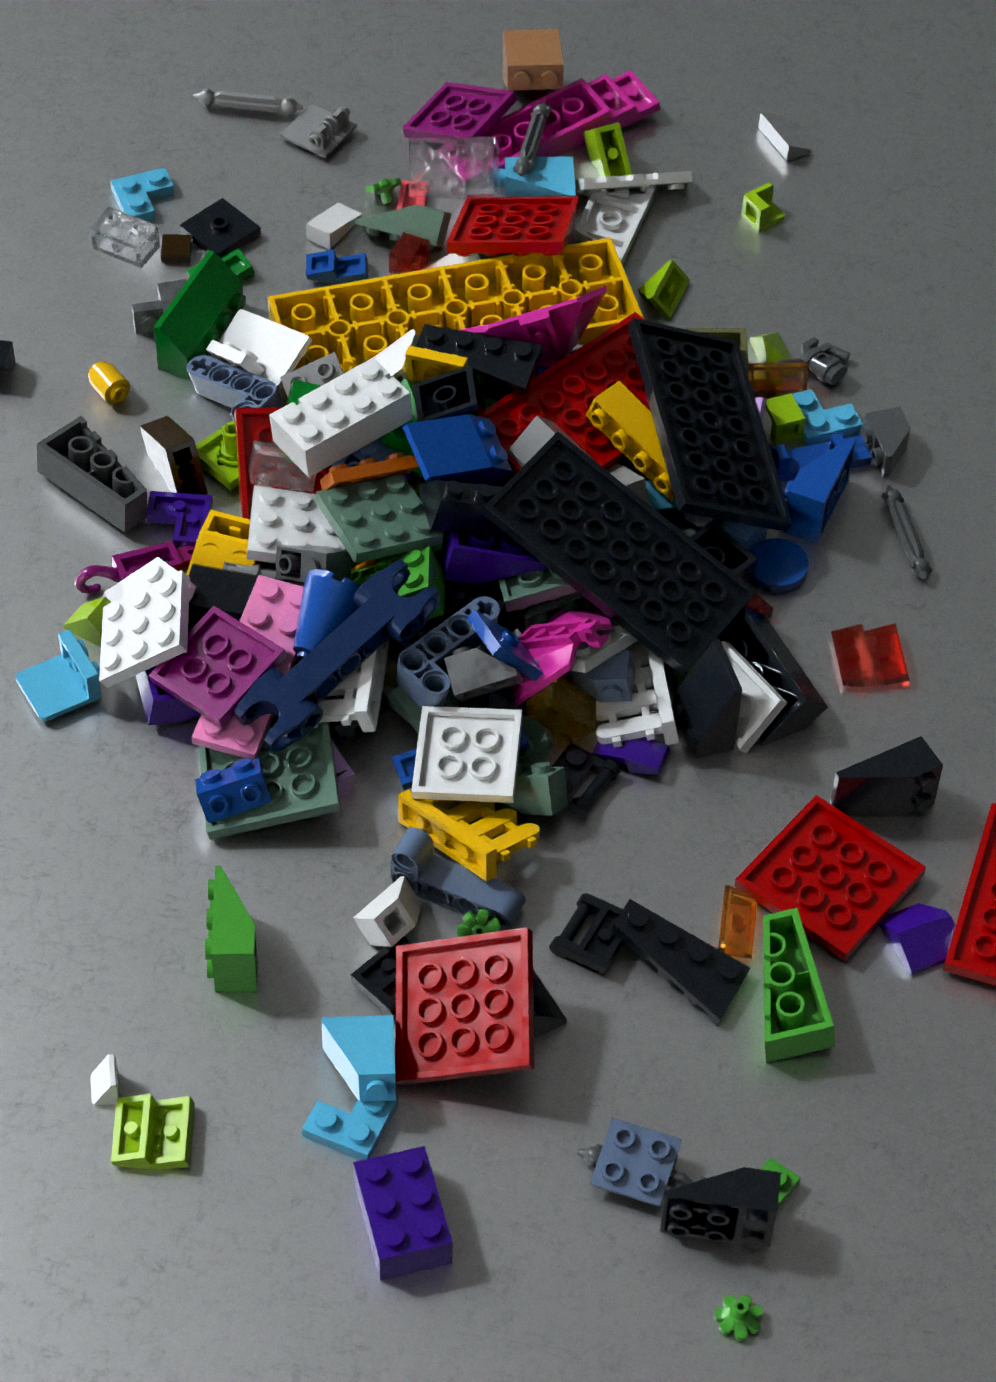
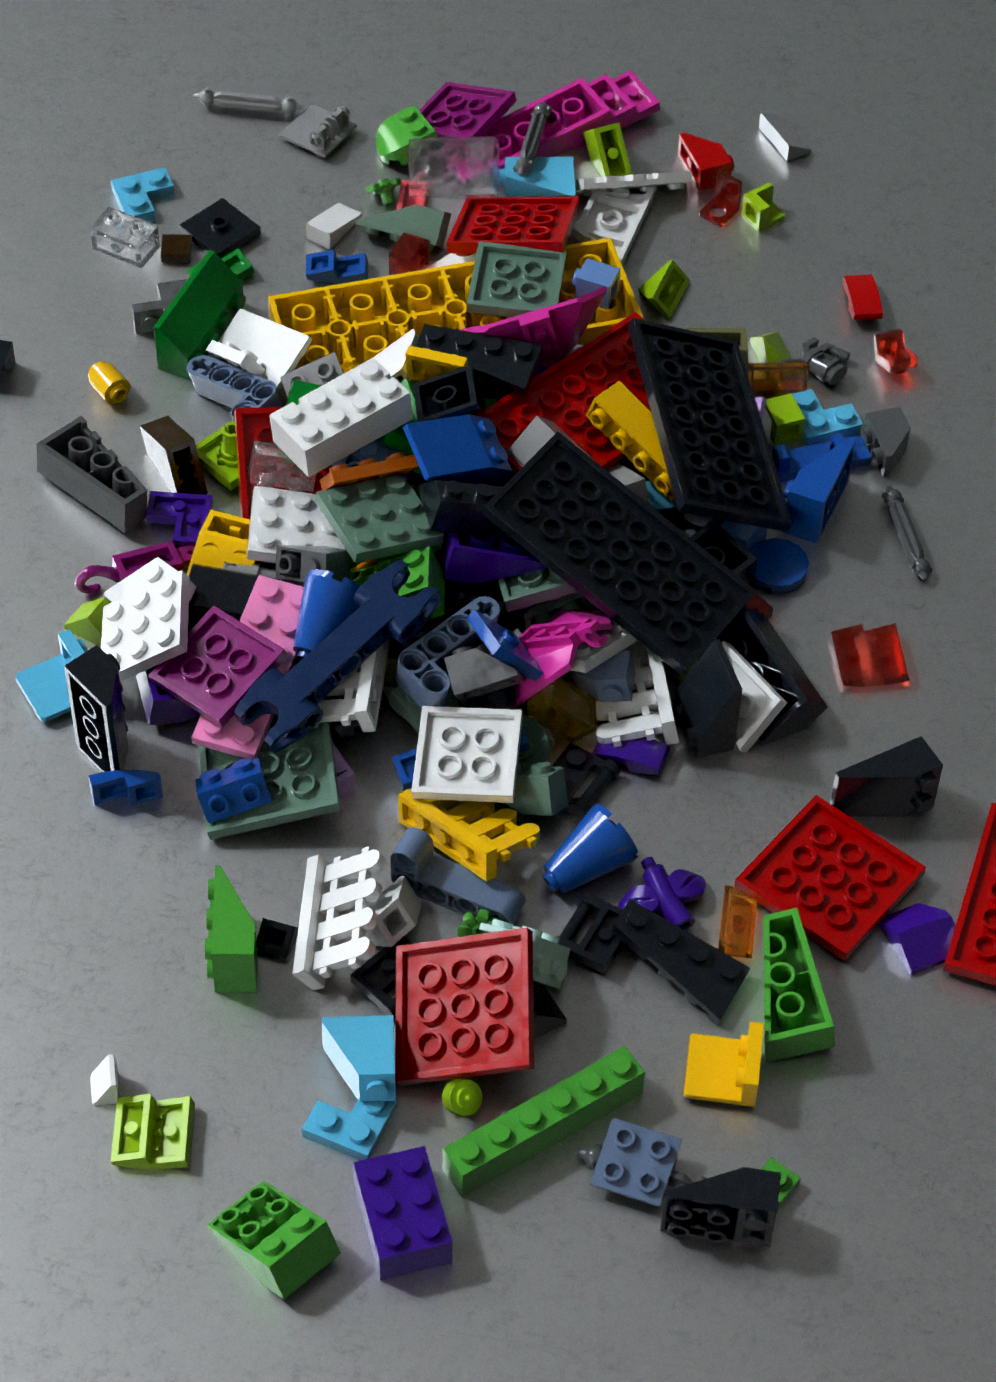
(98, 709): none -> black slope
(137, 785): none -> blue slope
(276, 939): none -> black slope
(276, 1238): none -> bright green slope
(320, 919): none -> white fence
(395, 131): none -> bright green slope
(462, 1097): none -> lime wheel
(514, 279): none -> sand green plate
(532, 59): medium nougat slope -> none
(543, 1121): none -> bright green brick
(548, 956): none -> light aqua bracket
(589, 852): none -> blue cone
(595, 276): none -> medium blue brick
(667, 892): none -> dark purple plant
(703, 159): none -> red slope
(724, 1067): none -> yellow bracket
(727, 197): none -> clear red bracket
(738, 1317): bright green plant -> none
(863, 297): none -> red slope
(892, 353): none -> clear red bracket

